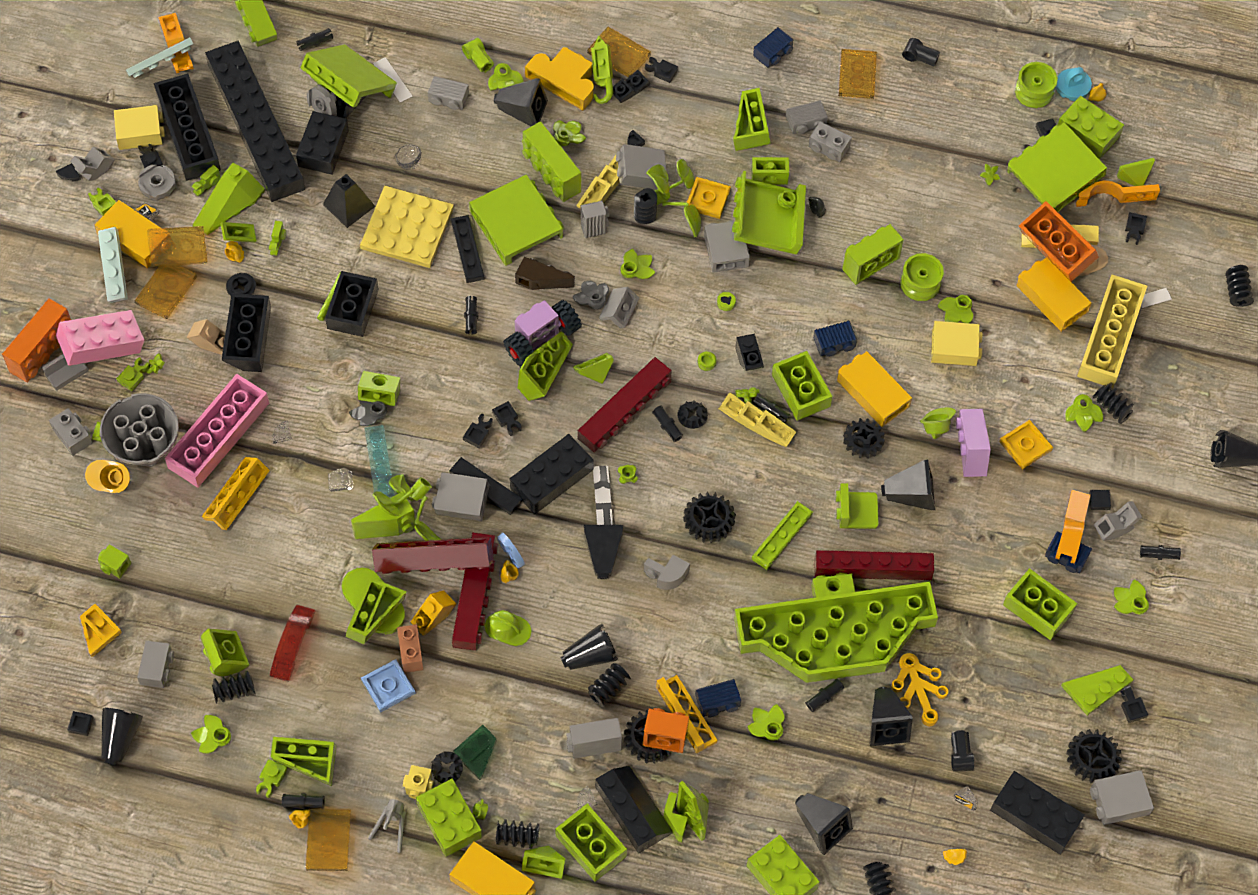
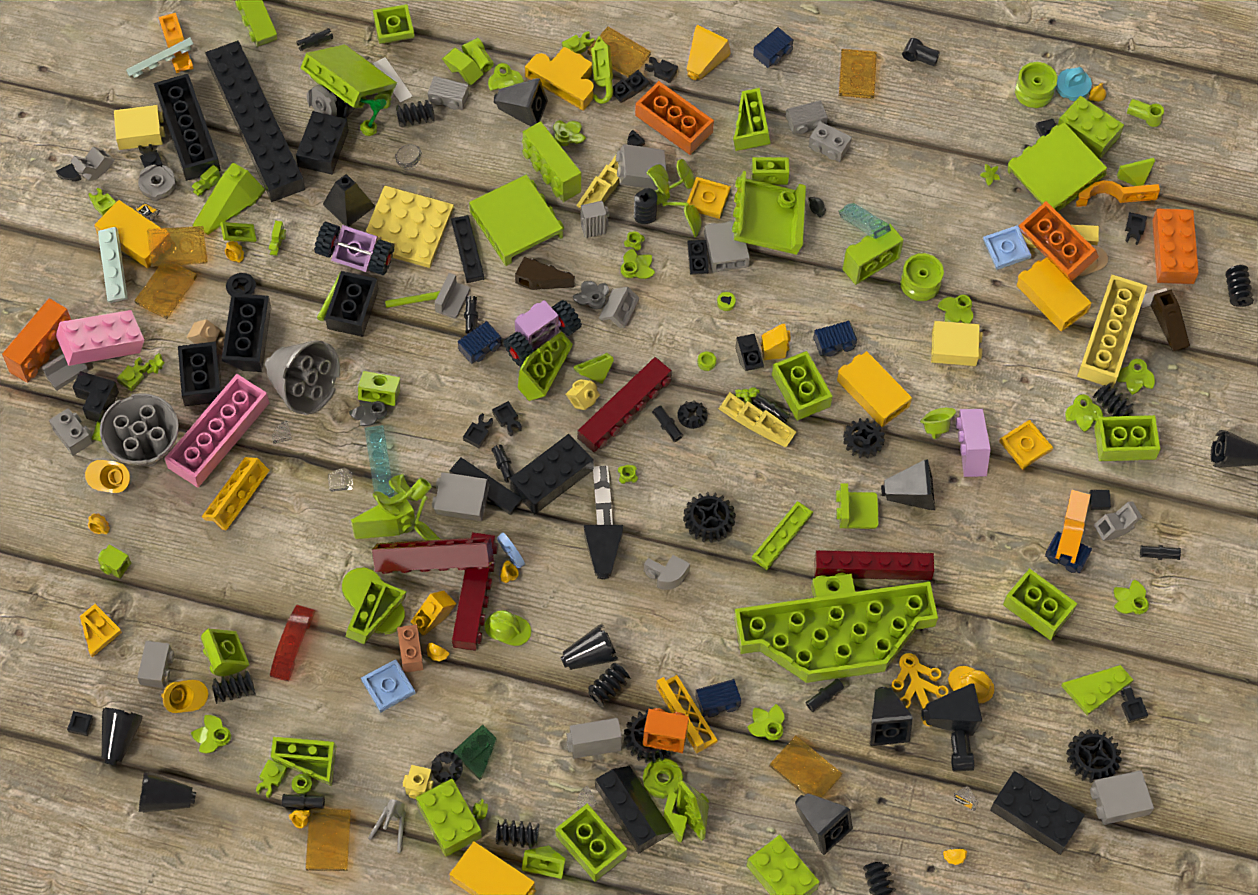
(97, 392): none -> black brick
(98, 524): none -> yellow piece
(164, 794): none -> black cone
(184, 696): none -> yellow piece
(199, 373): none -> black brick
(301, 789): none -> lime plate
(304, 375): none -> light grey cone
(354, 248): none -> brick
(380, 102): none -> plant
(393, 24): none -> lime brick
(411, 299): none -> lime bar
(415, 113): none -> black piece
(436, 652): none -> yellow piece
(451, 297): none -> light grey panel
(461, 63): none -> lime slope
(479, 342): none -> dark blue brick
(503, 462): none -> black pin
(578, 44): none -> lime plate
(583, 394): none -> light yellow brick
(634, 236): none -> lime plate
(657, 788): none -> lime tile
(674, 117): none -> orange brick
(697, 257): none -> black slope
(706, 52): none -> yellow slope
(775, 343): none -> yellow slope
(805, 768): none -> clear yellow tile
(864, 220): none -> clear light blue plate
(955, 711): none -> black slope
(966, 675): none -> yellow piece
(1007, 247): none -> light blue tile
(1127, 438): none -> lime brick
(1136, 378): none -> lime plate
(1151, 113): none -> lime piece
(1170, 319): none -> dark brown slope
(1175, 246): none -> orange brick

